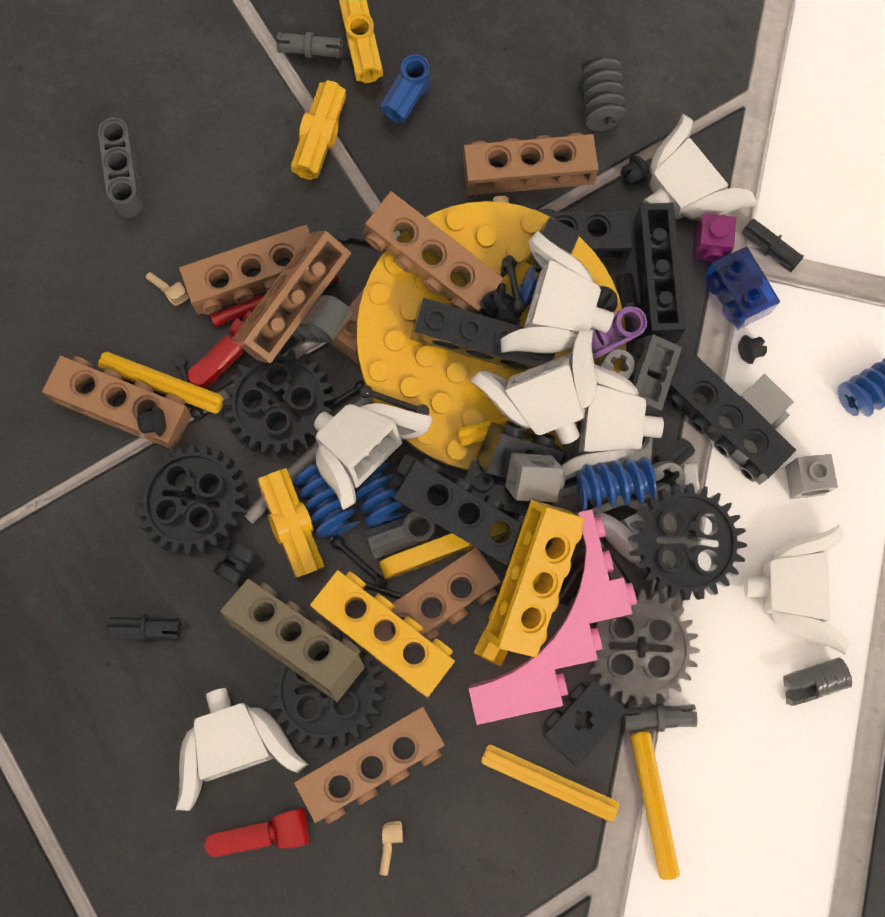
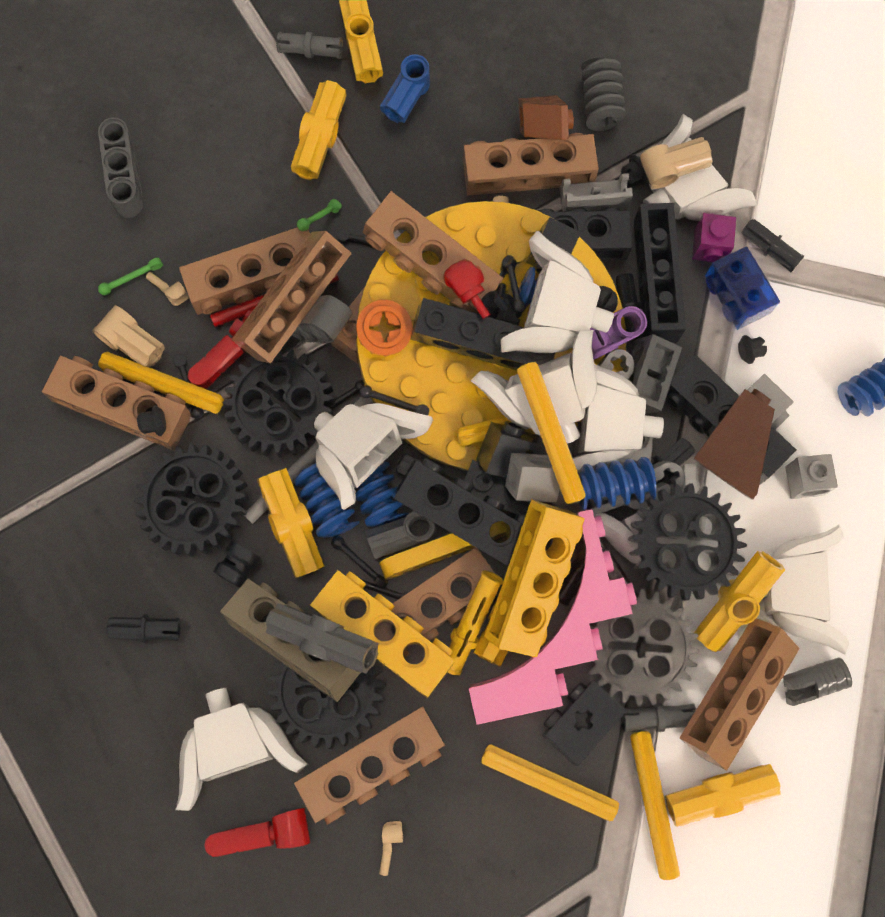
(123, 333): none -> tan piece
(154, 264): none -> bright green hinge
(322, 638): none -> dark grey piece
(333, 206): none -> bright green hinge
(395, 316): none -> orange gear
(465, 636): none -> yellow pin
(466, 283): none -> red piece
(545, 117): none -> dark orange slope
(551, 432): none -> yellow axle
(596, 195): none -> light grey hinge
(666, 164): none -> tan piece
(723, 795): none -> yellow piece
(739, 693): none -> medium nougat brick
(740, 443): none -> reddish brown slope
(749, 589): none -> yellow piece

